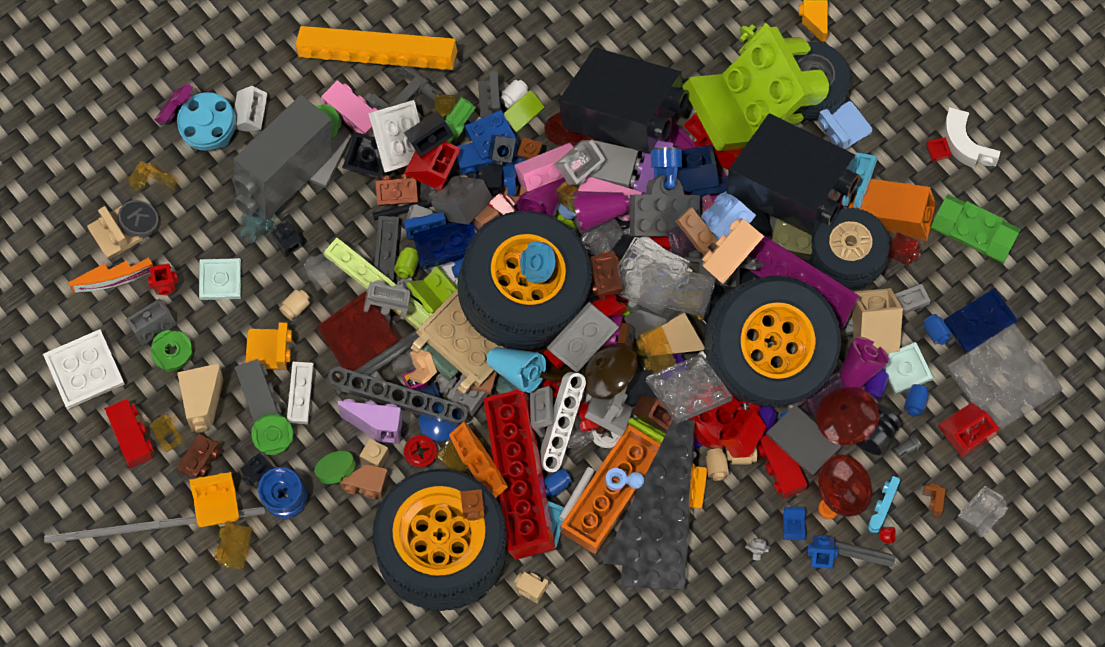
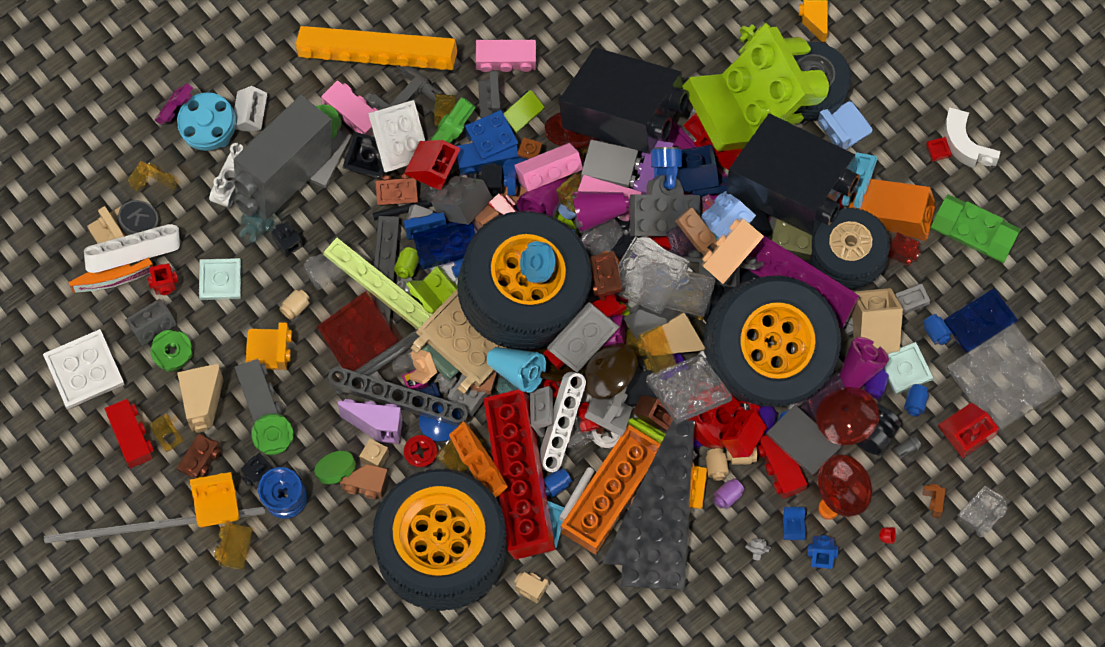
(131, 248): none -> white beam
(224, 190): none -> white piece
(300, 392): white plate -> none
(387, 297): light grey window -> none
(428, 134): black brick -> none
(472, 504): dark orange bracket -> none
(497, 141): black brick -> none
(505, 55): none -> bright pink brick
(513, 93): white brick -> none
(580, 162): light grey window -> none
(626, 334): reddish brown tile -> none
(634, 480): light blue plate -> none
(728, 493): none -> medium lavender brick
(865, 554): dark grey axle -> none
(883, 506): medium azure hinge -> none

